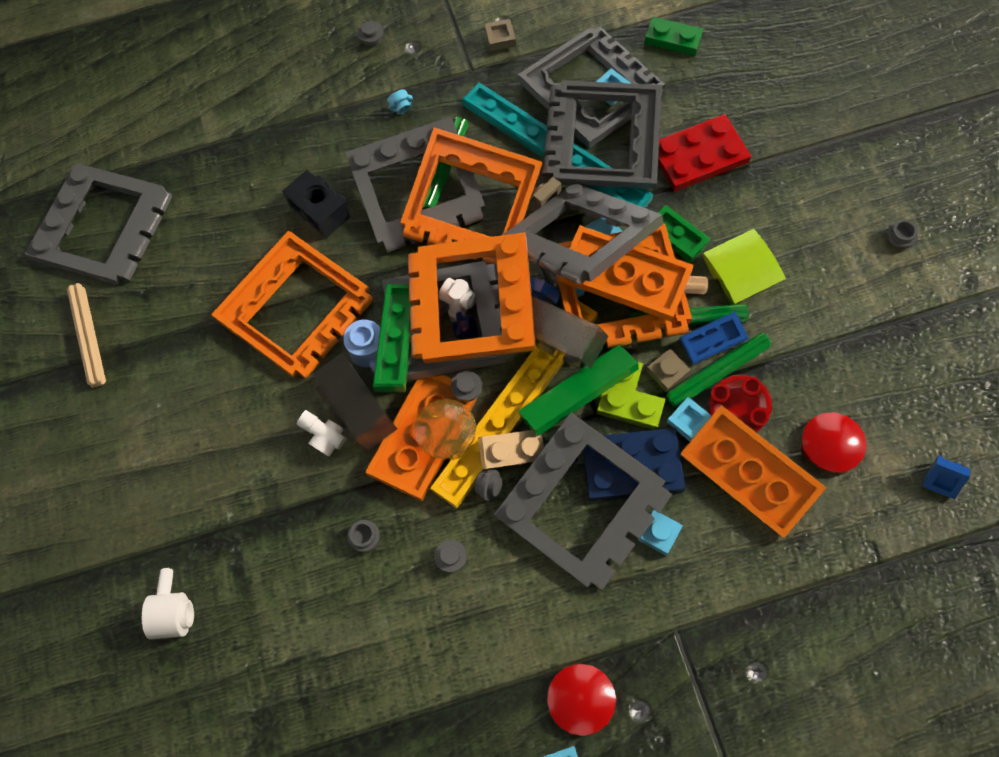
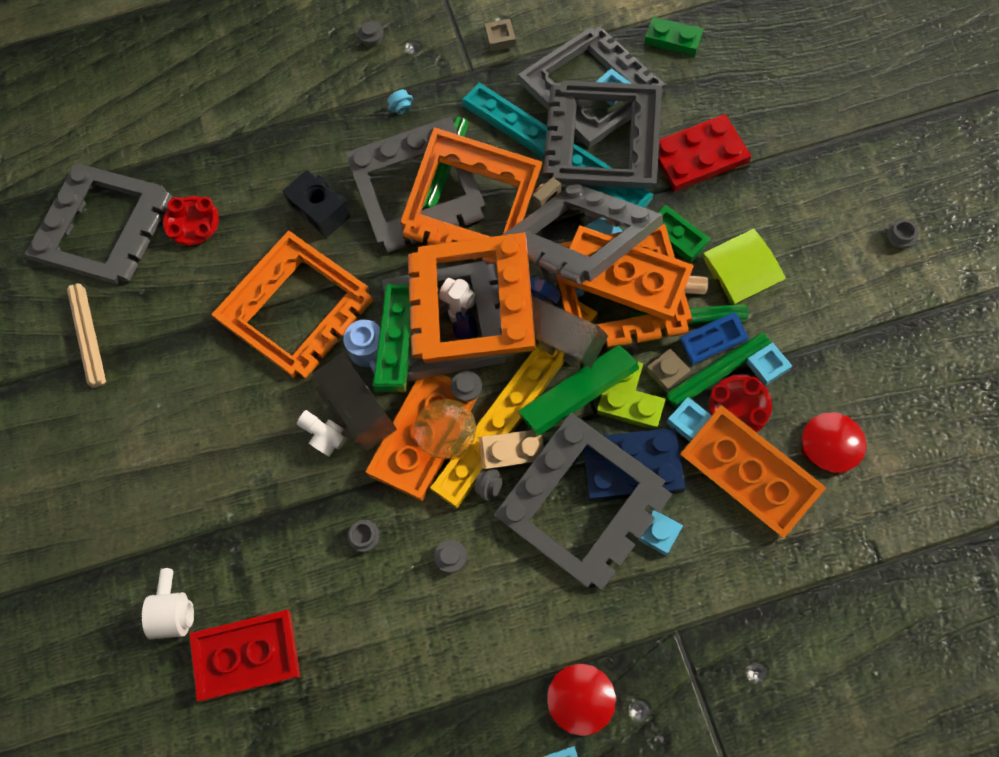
(190, 220): none -> red dish
(244, 655): none -> red plate
(769, 364): none -> medium azure plate
(946, 477): blue tile -> none

